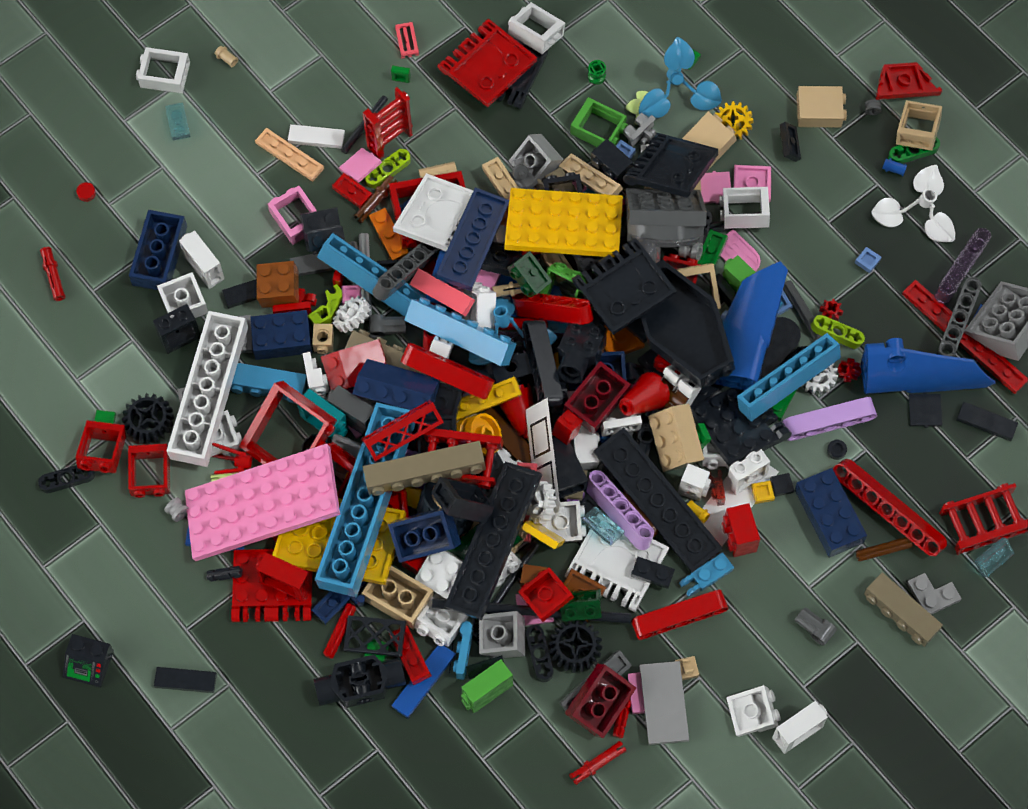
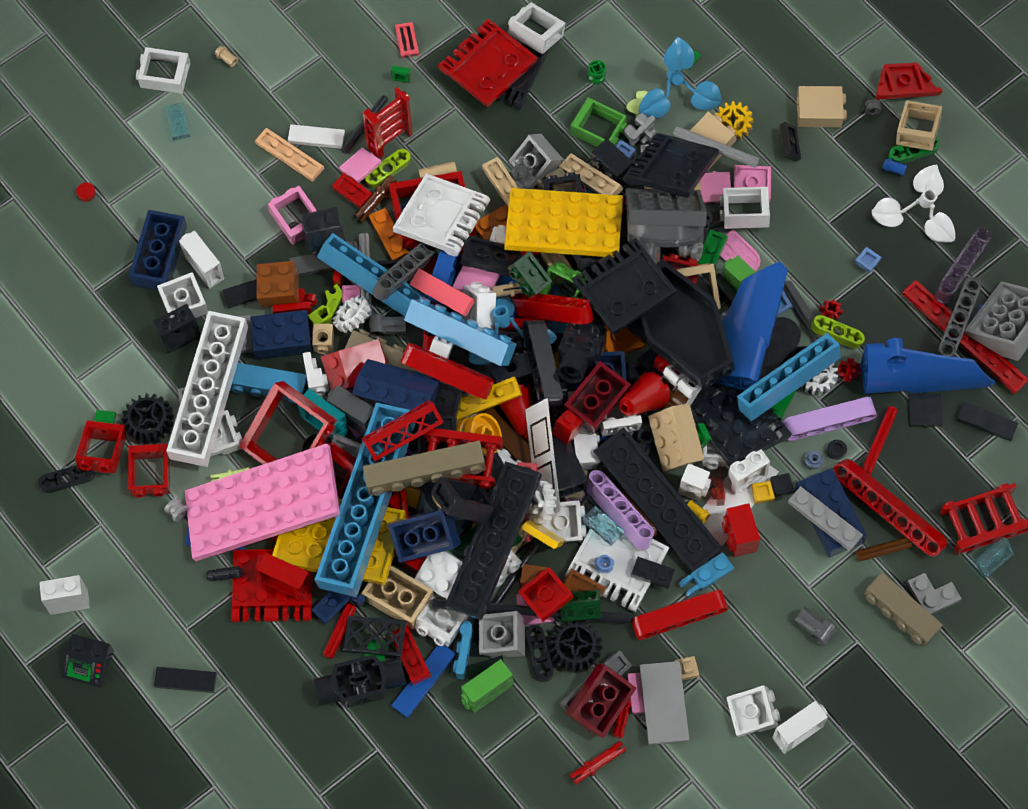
(50, 267): red pin -> none
(64, 595): none -> white brick
(241, 460): red plant -> none
(472, 239): dark blue plate -> none
(604, 559): none -> medium blue plate
(723, 149): none -> light grey axle
(810, 462): none -> sand blue plate
(825, 518): none -> light grey plate
(879, 439): none -> red axle

